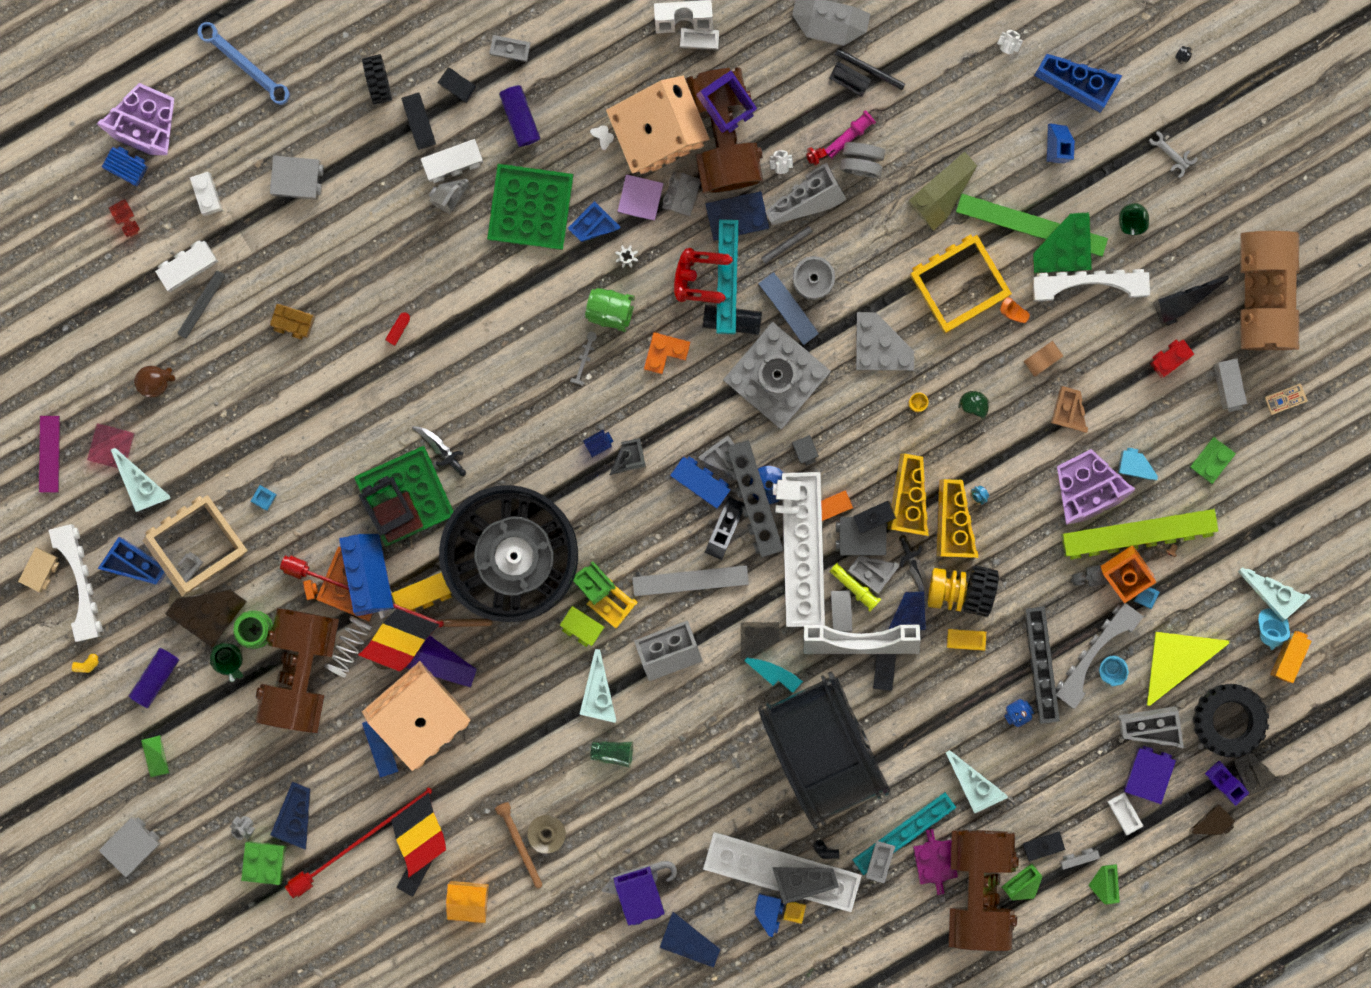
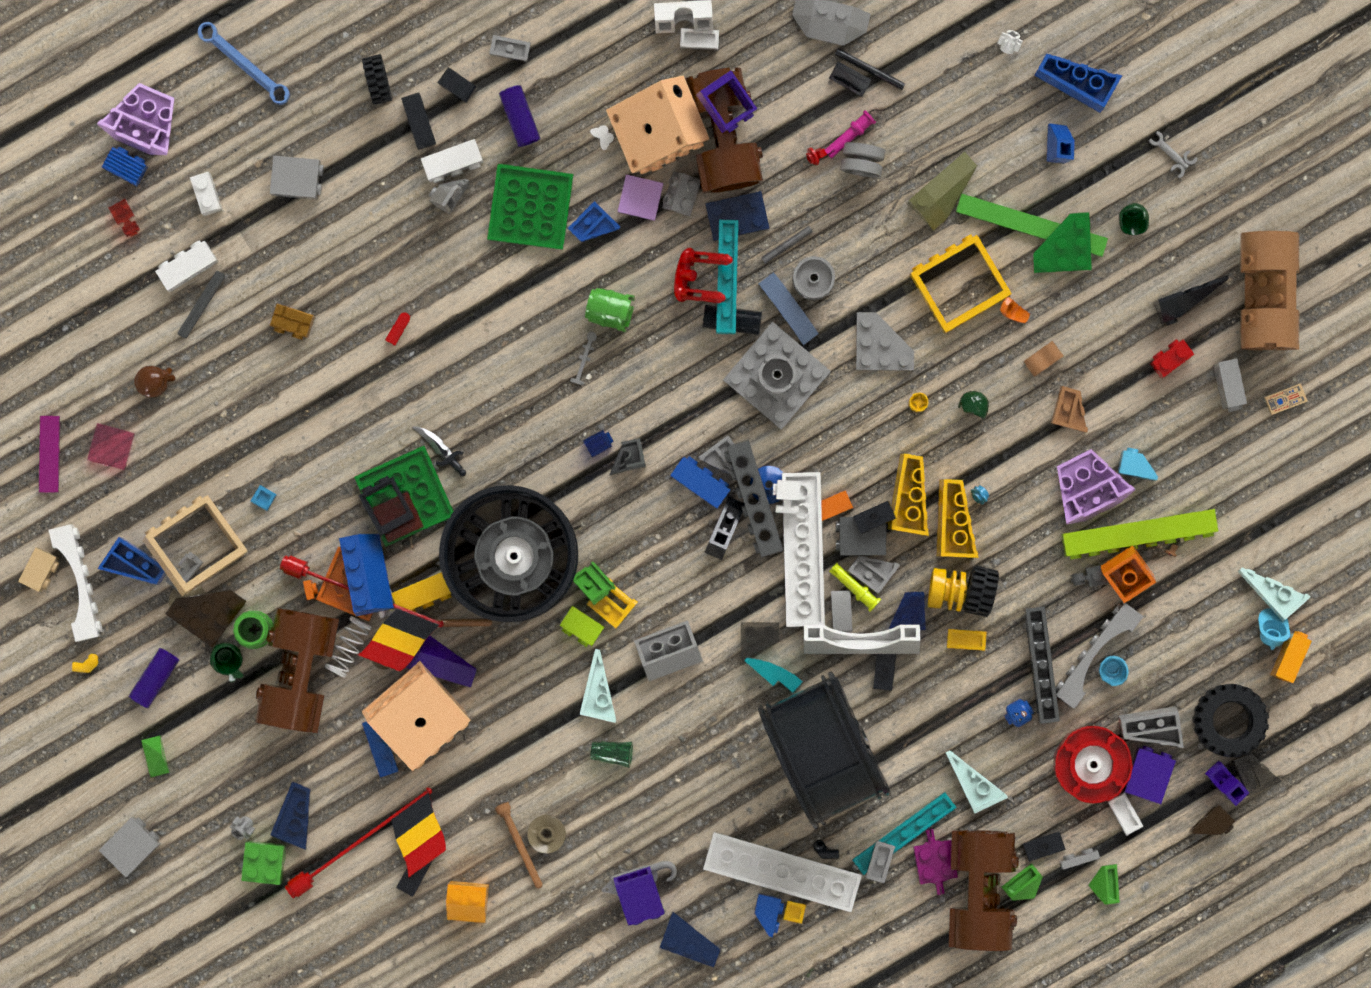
(140, 487): light aqua wing -> none
(629, 261): white gear -> none
(664, 346): orange plate -> none
(690, 580): light grey tile -> none
(781, 162): white gear -> none
(803, 882): dark grey wing -> none
(805, 450): dark grey brick -> none
(813, 195): light grey wedge -> none
(915, 566): piece -> none
(1111, 768): none -> red piece
(1133, 283): white arch -> none
(1147, 597): dark azure tile -> none
(1177, 658): neon yellow tile -> none
(1183, 55): black plate -> none
(1212, 460): bright green plate -> none

